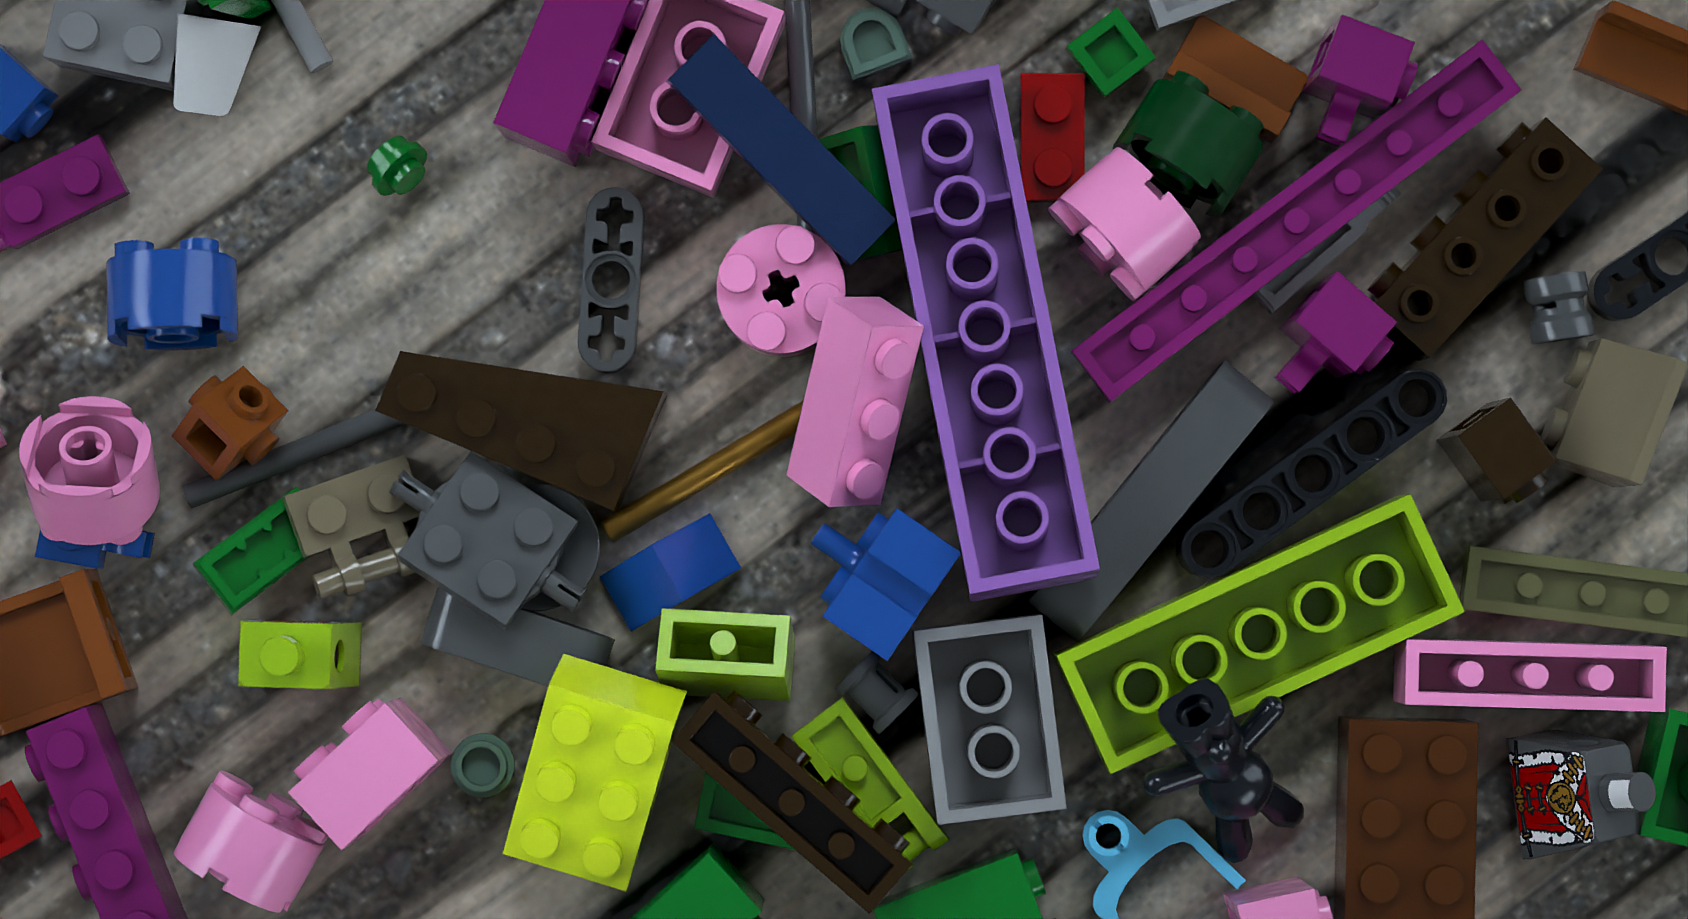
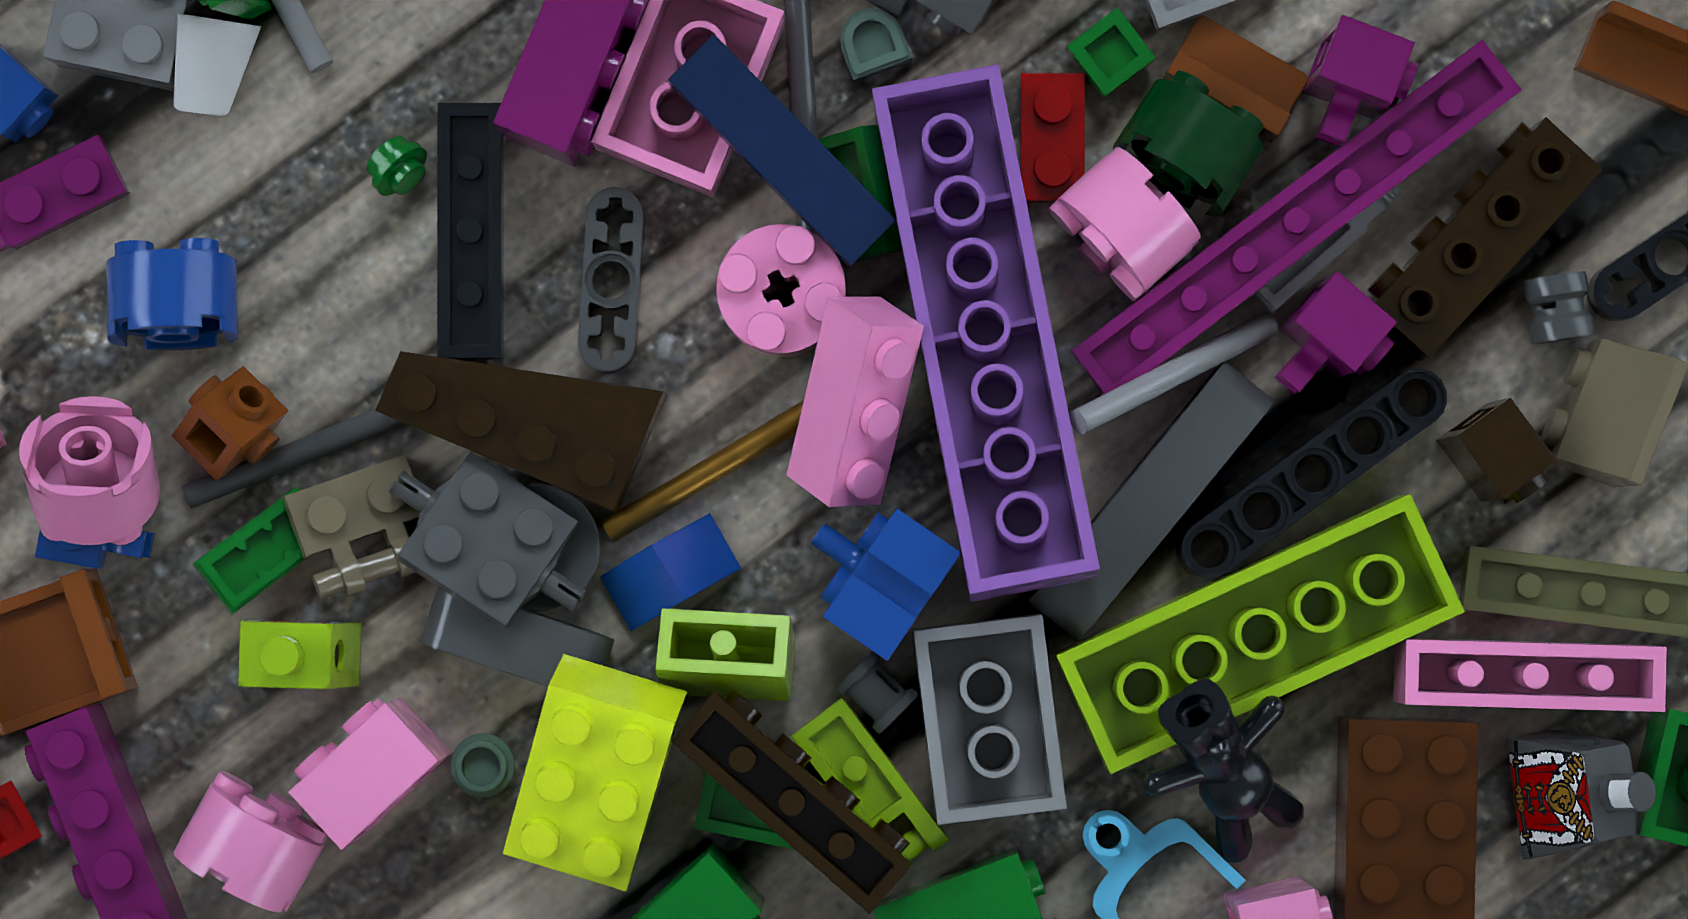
(470, 232): none -> black plate
(1173, 373): none -> light grey bar

